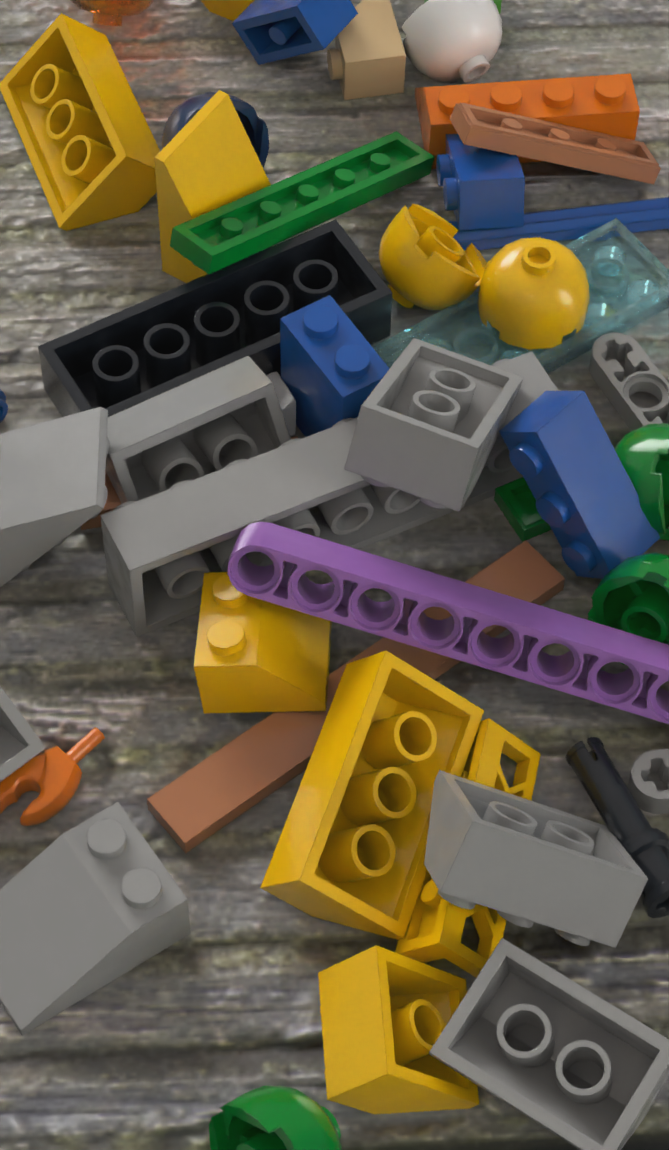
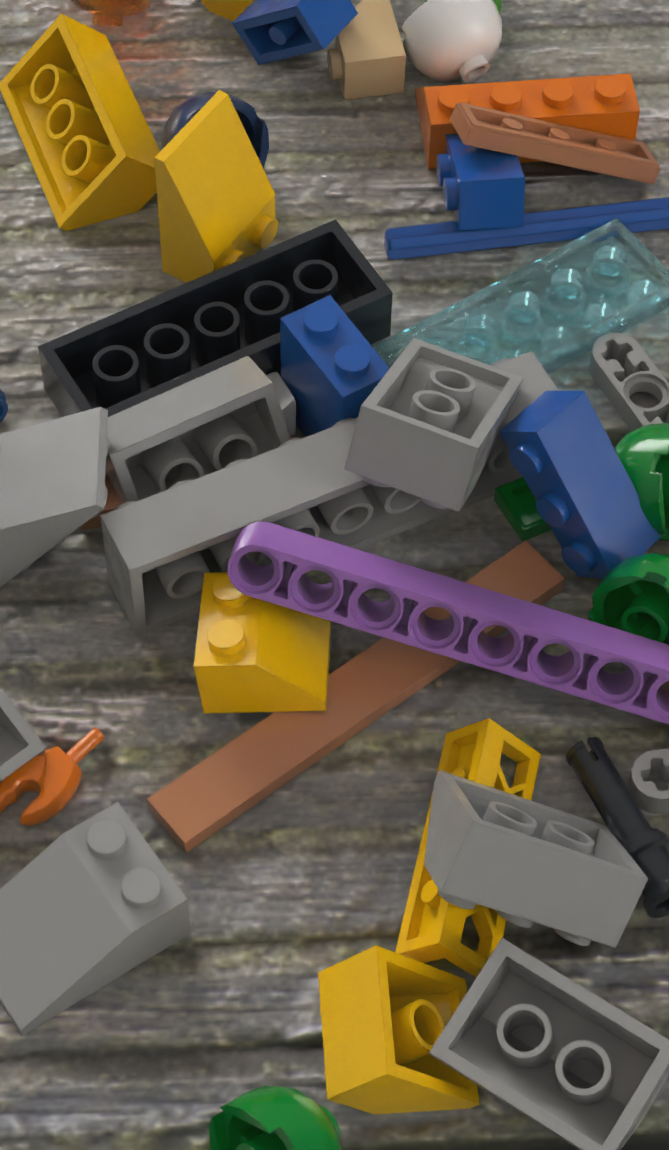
(300, 202): green plate -> none
(366, 797): yellow slope -> none
(426, 262): yellow cylinder -> none
(534, 293): yellow cylinder -> none

